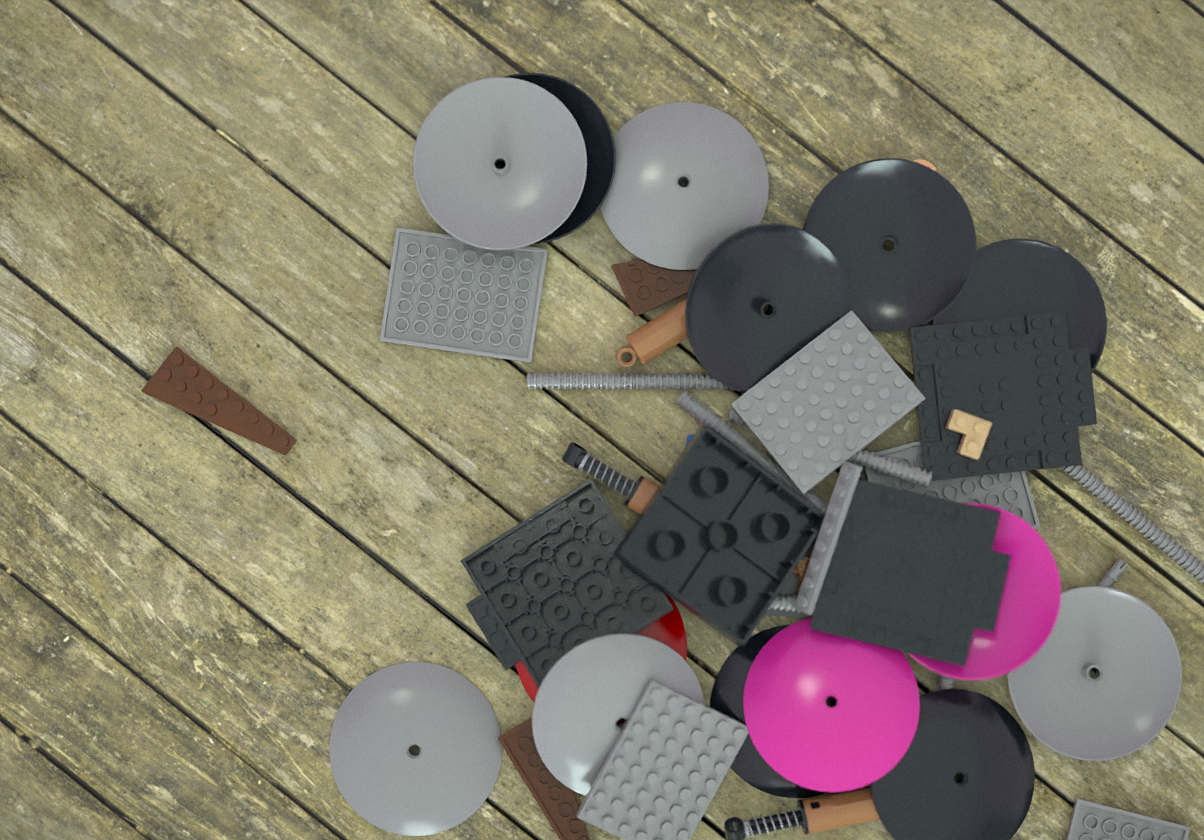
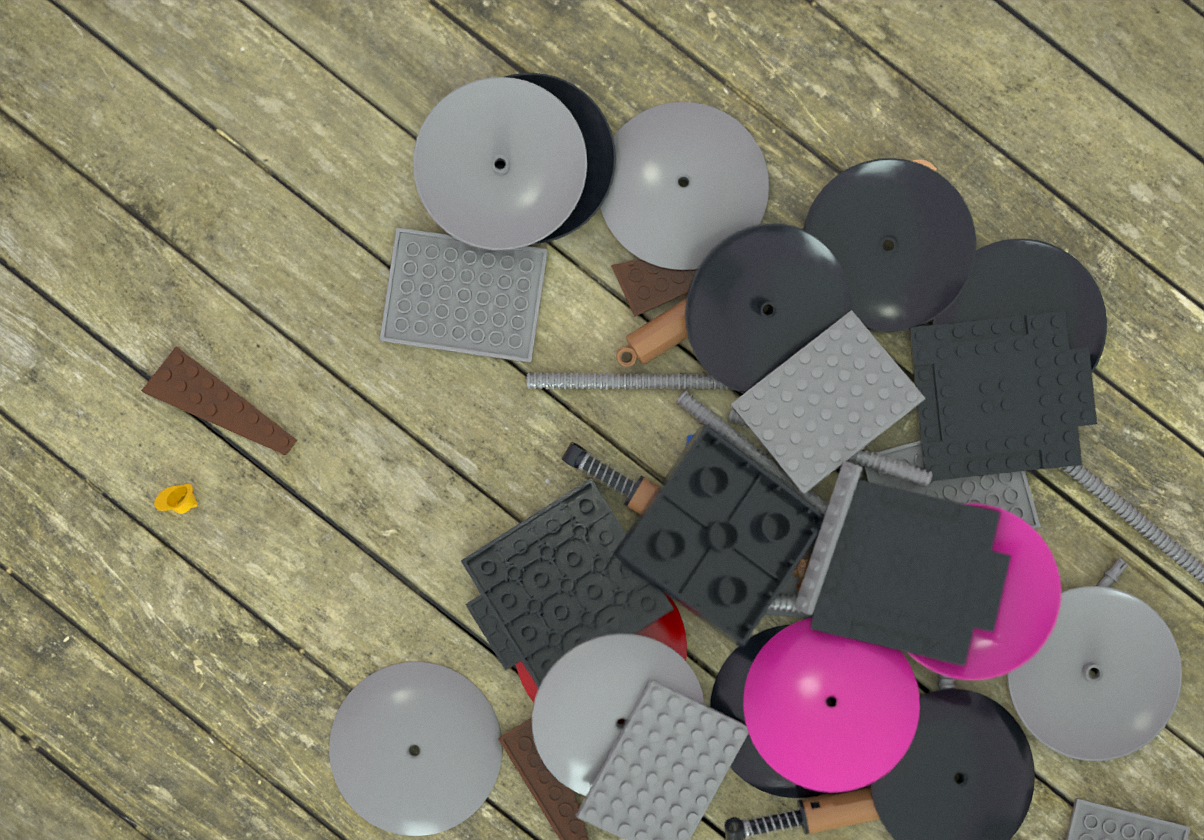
(176, 498): none -> yellow piece
(973, 430): tan brick -> none

